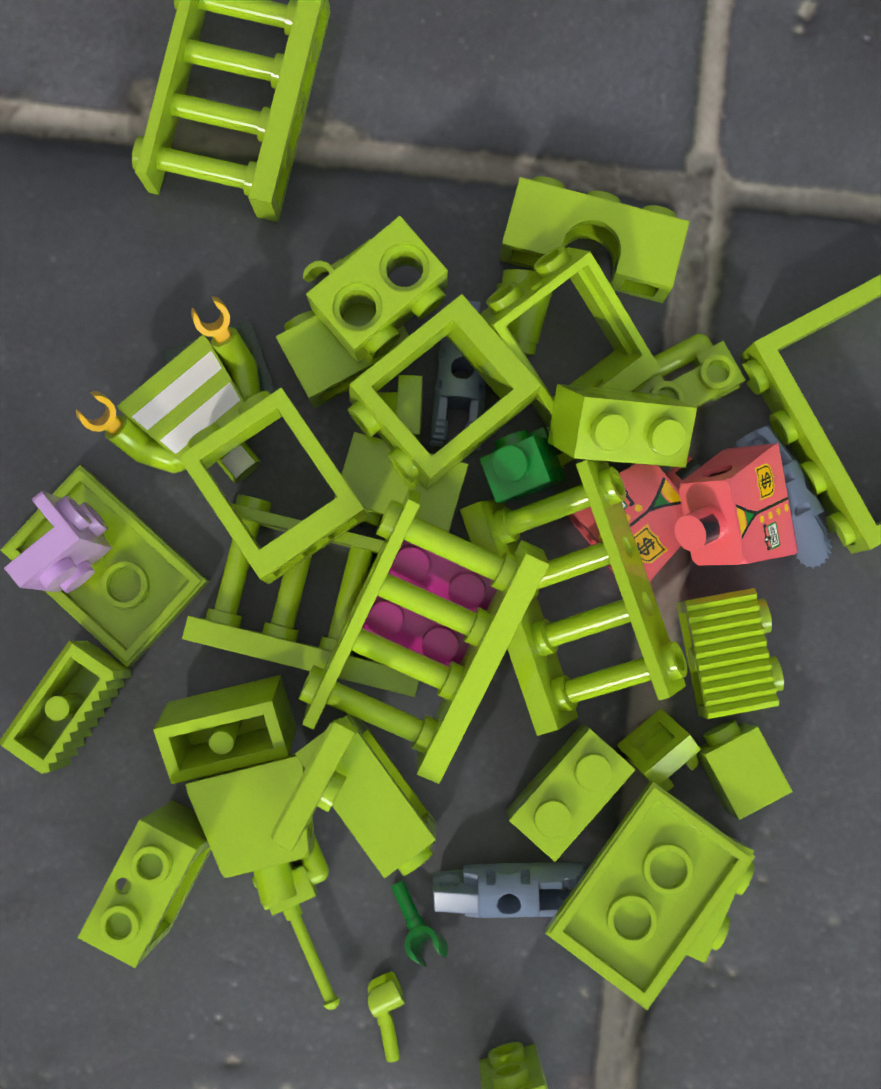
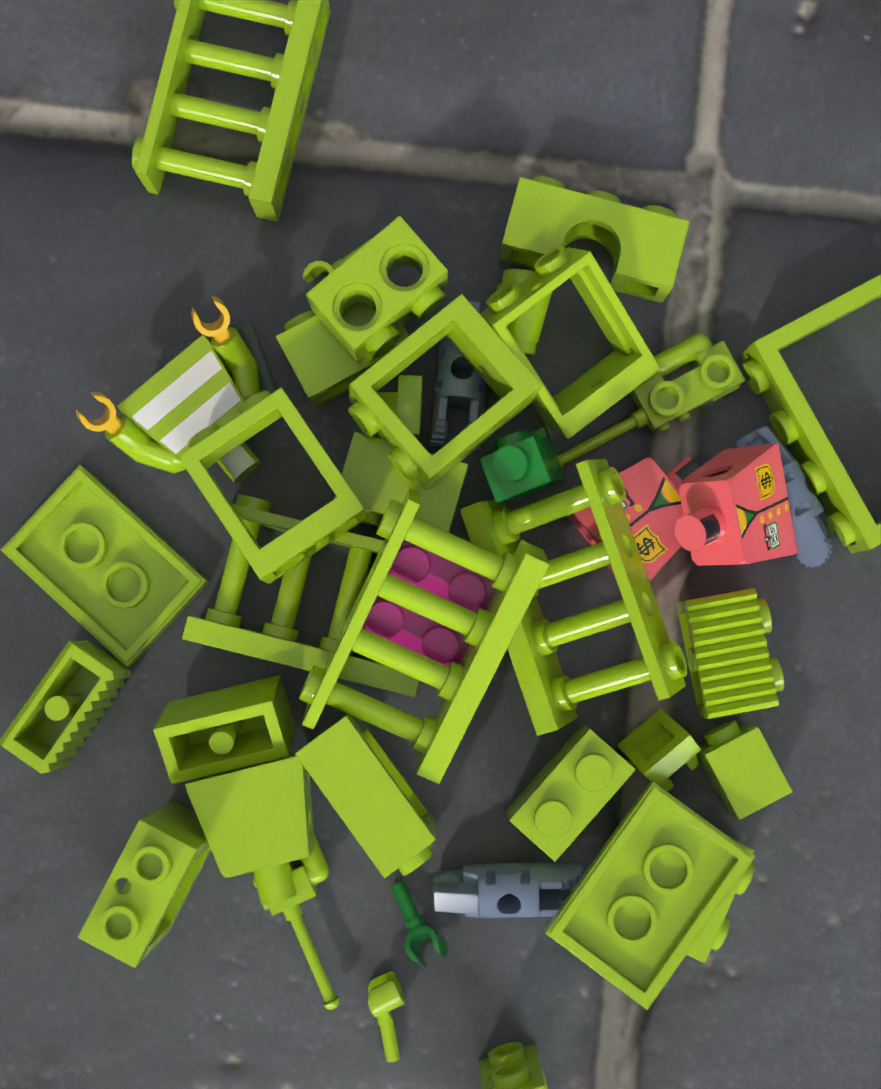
(65, 552): lavender bracket -> none
(317, 785): lime plate -> none
(621, 426): lime brick -> none

